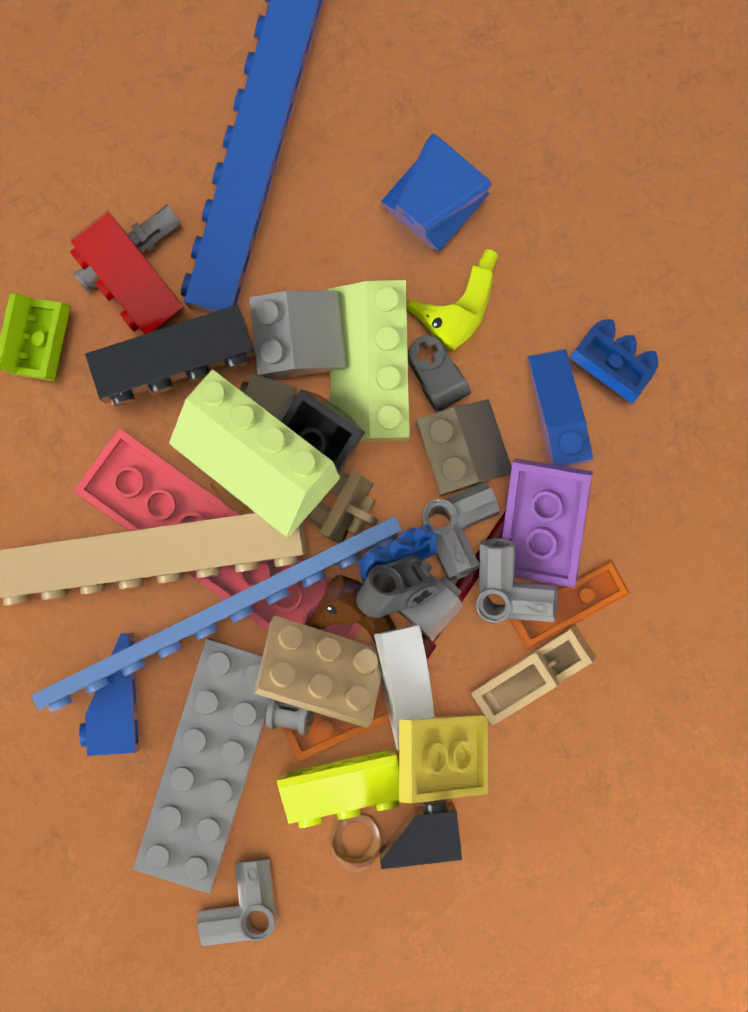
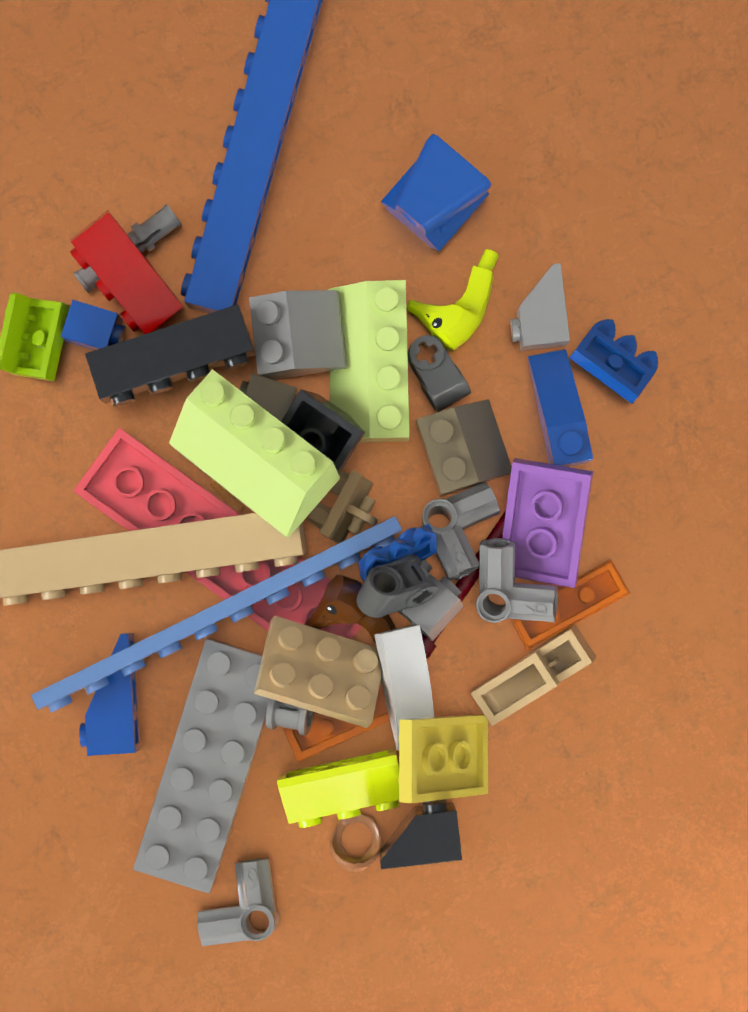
(92, 326): none -> blue brick
(542, 316): none -> light grey slope

